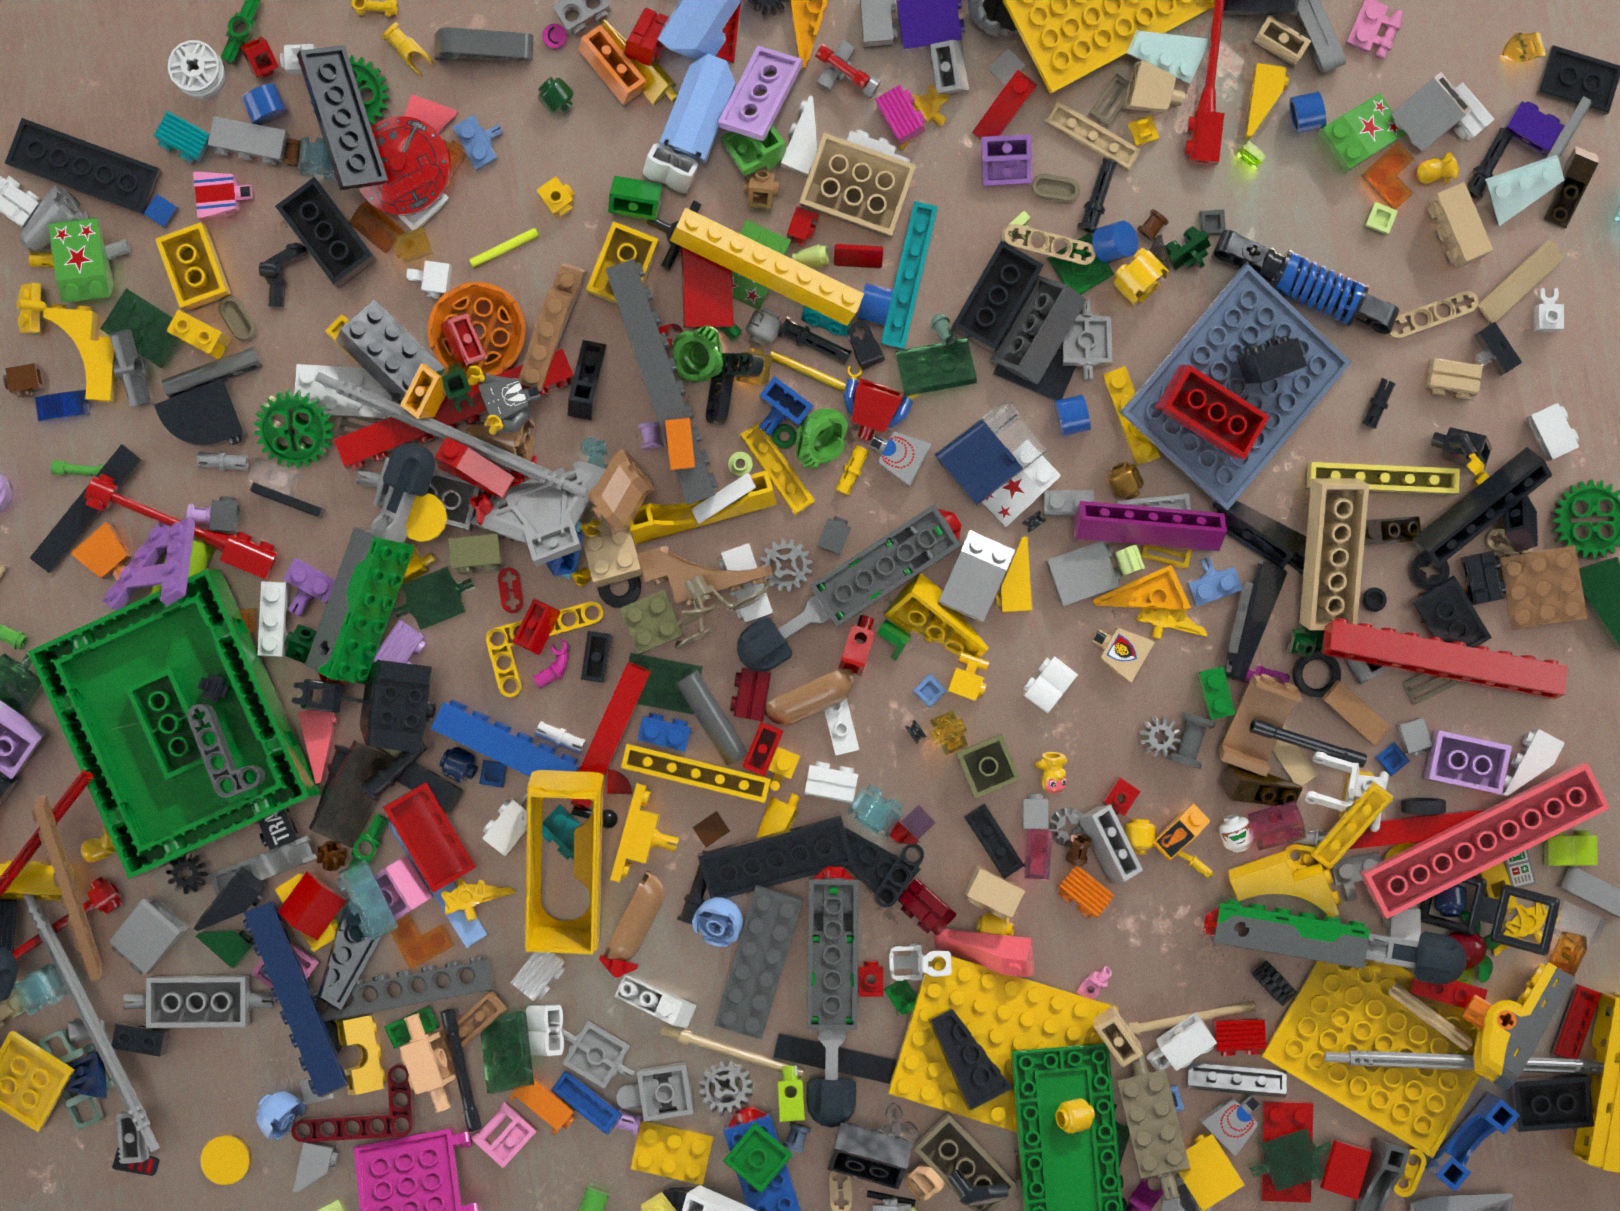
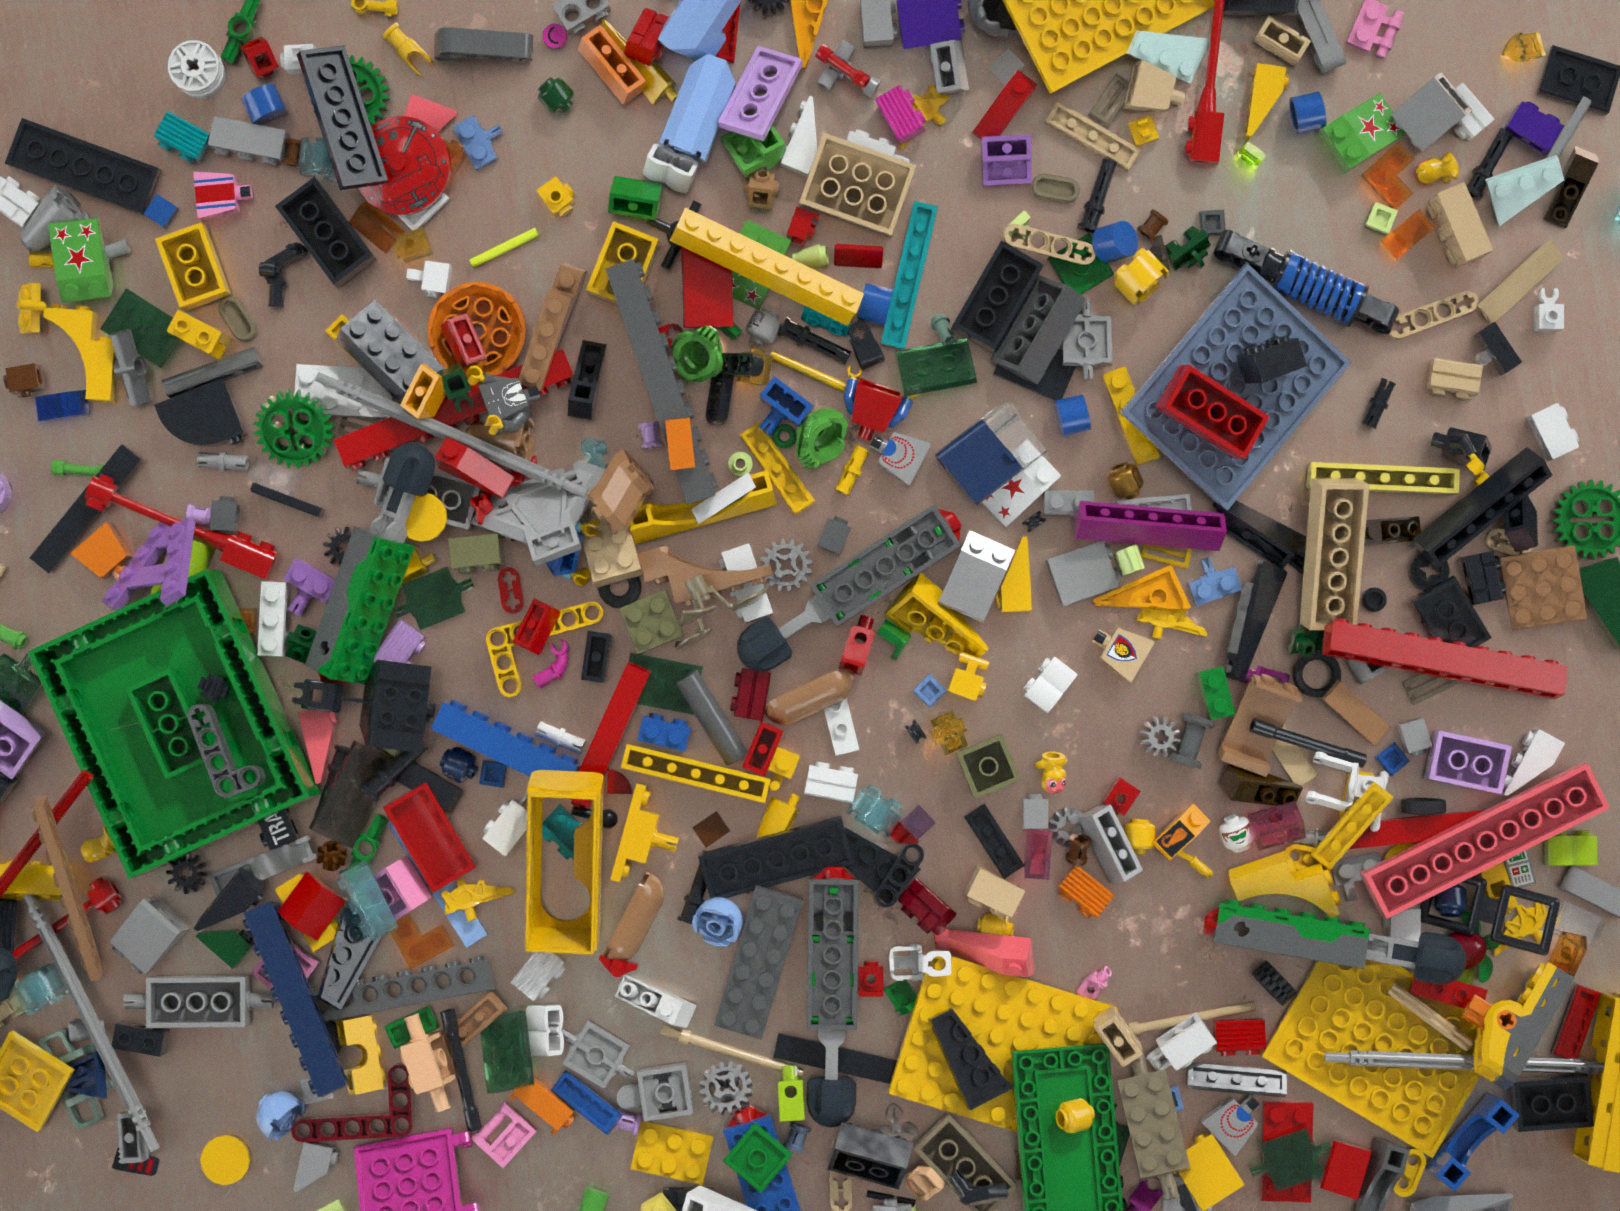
(334, 545): none -> black gear
(1407, 234): none -> clear orange slope

